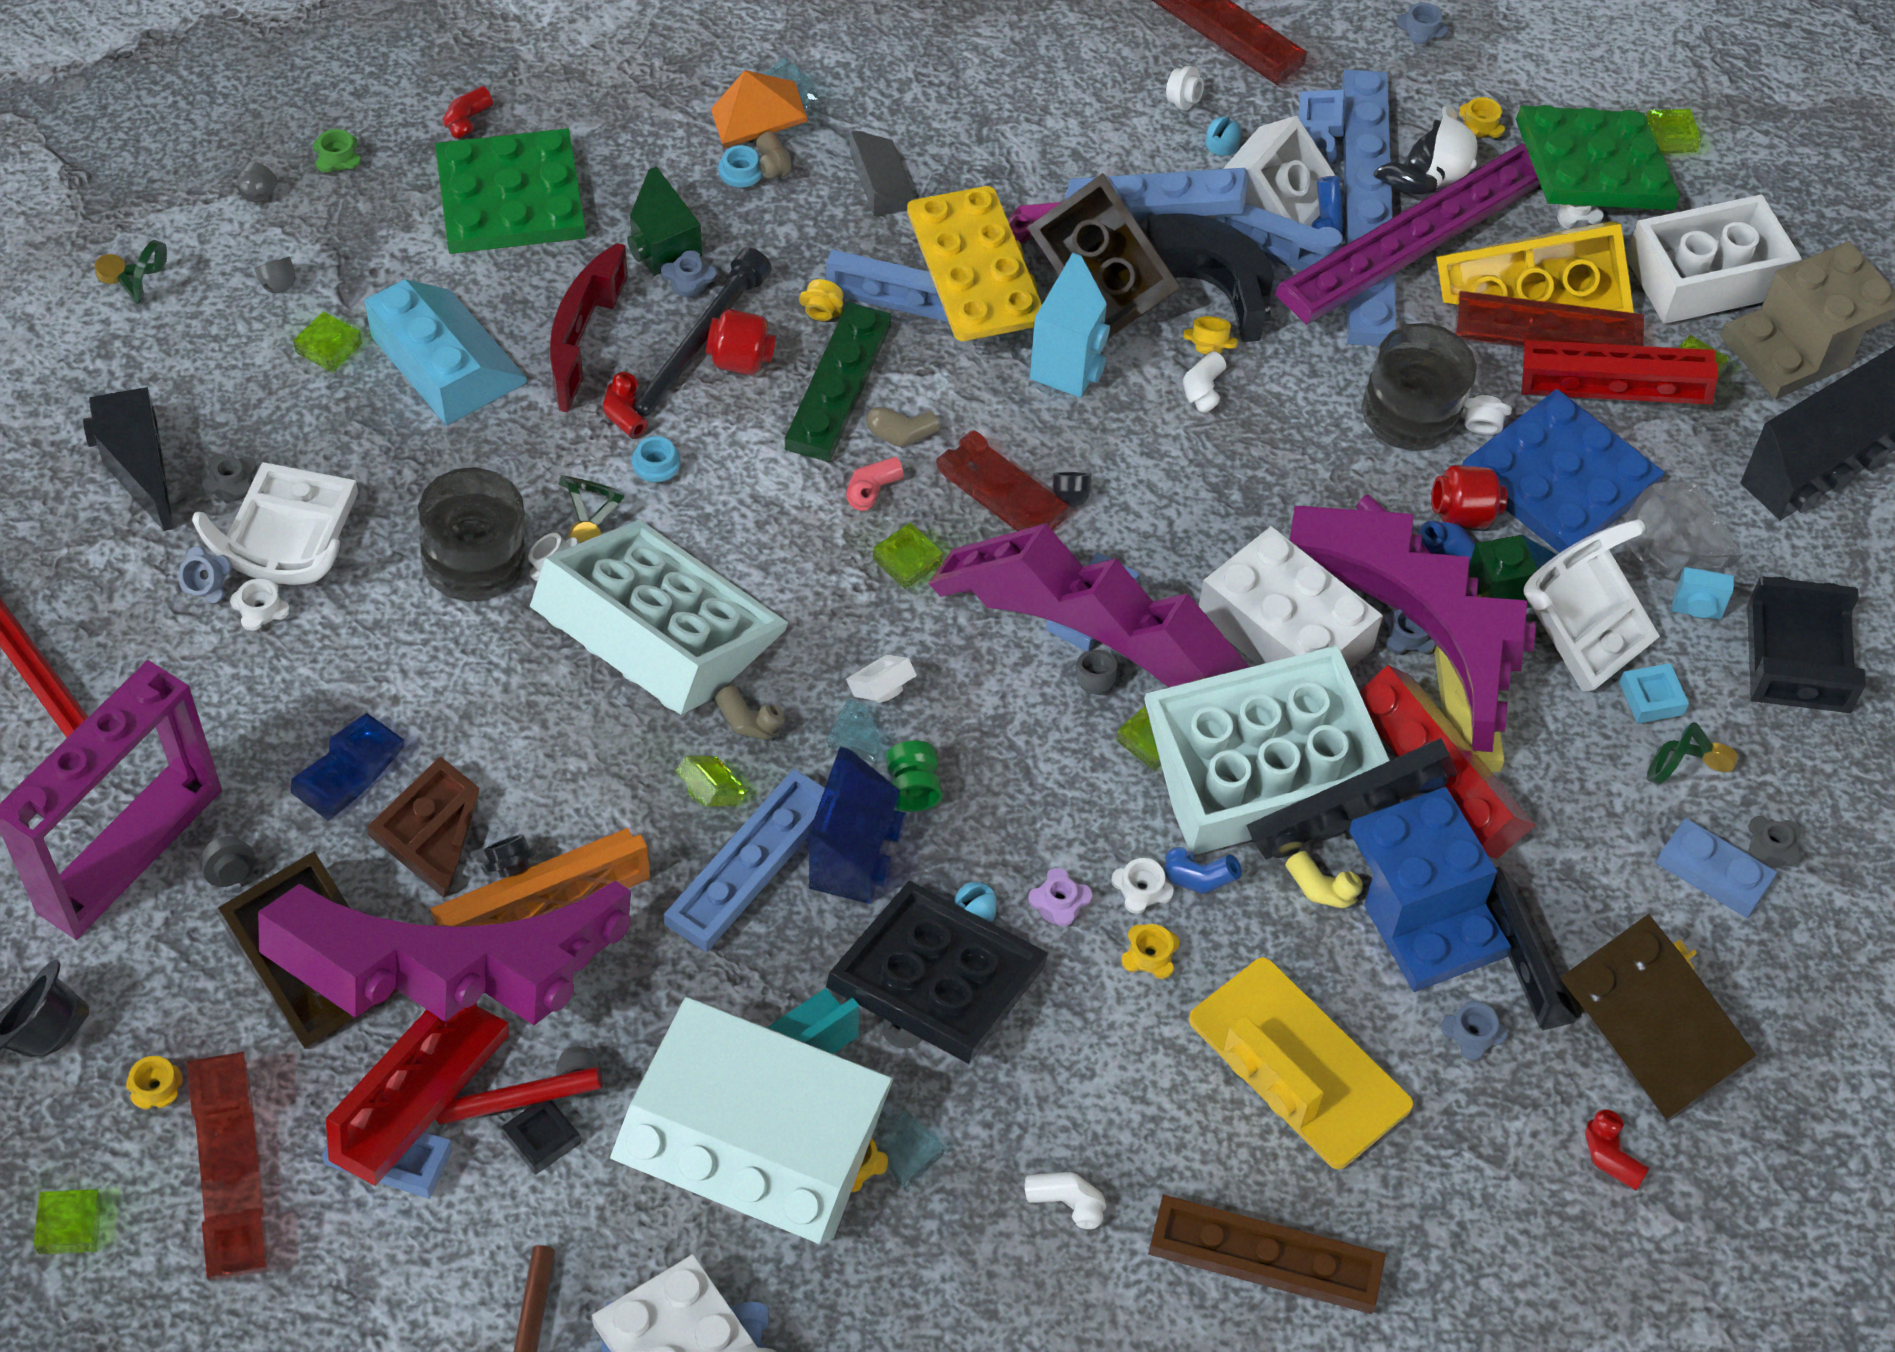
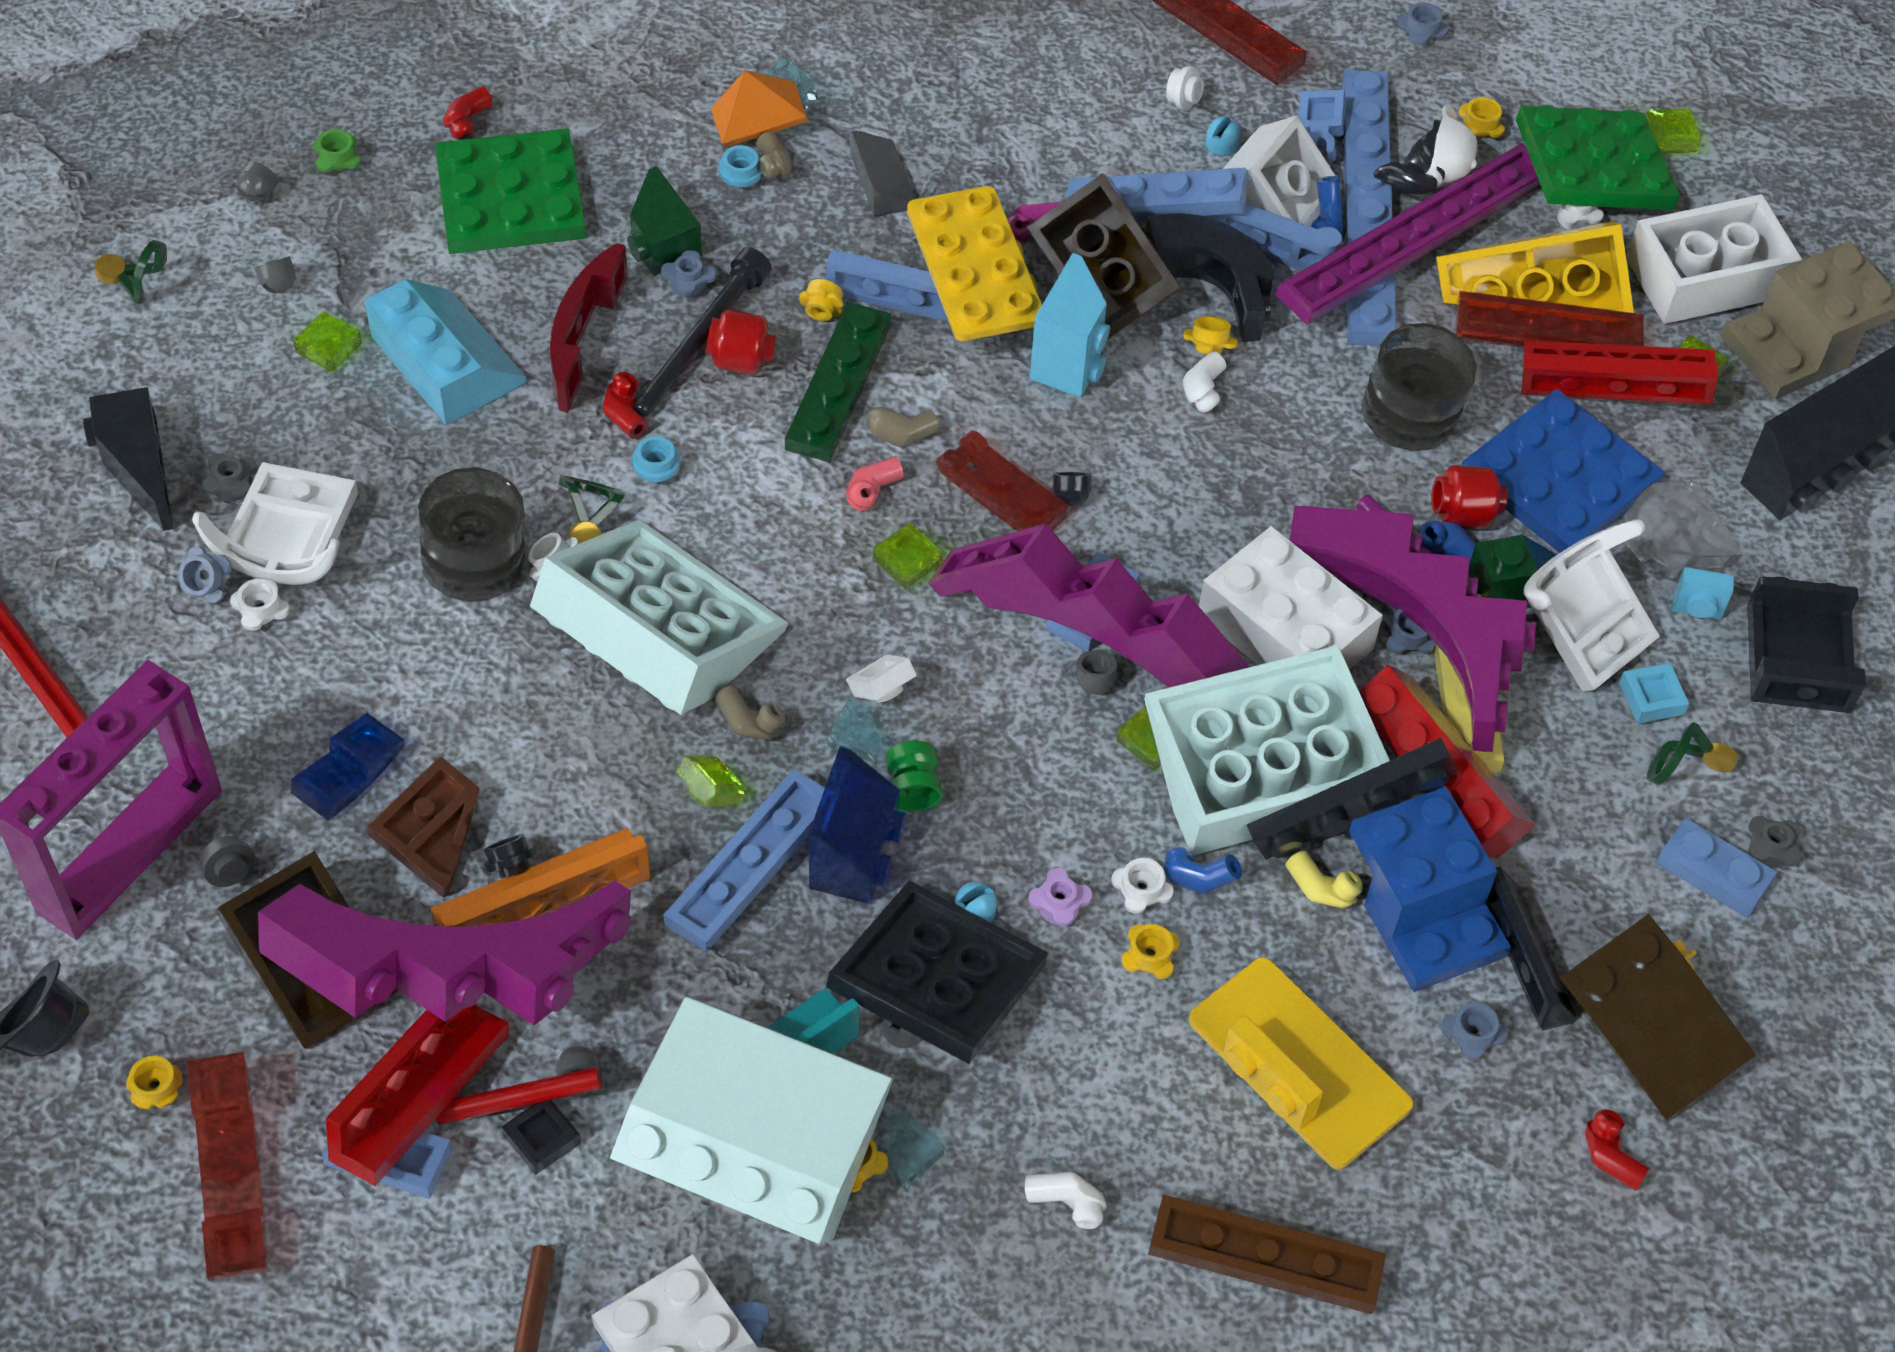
(67, 1221): clear neon green plate -> none
(1485, 414): white plate -> none

